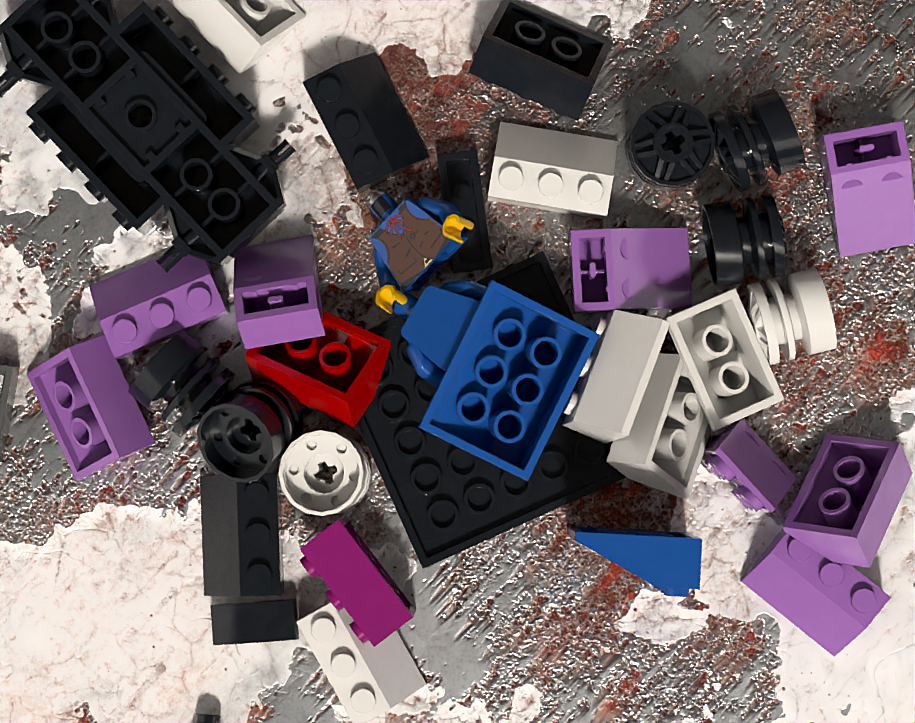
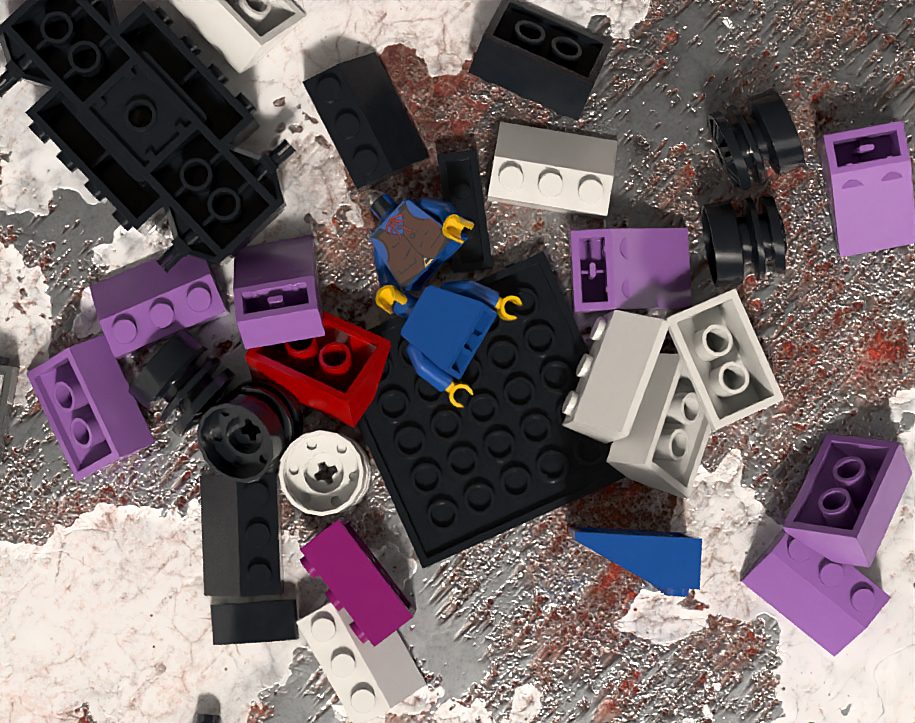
(508, 380): blue slope -> none
(663, 169): black wheel -> none
(750, 466): medium lavender slope -> none
(792, 316): white wheel -> none

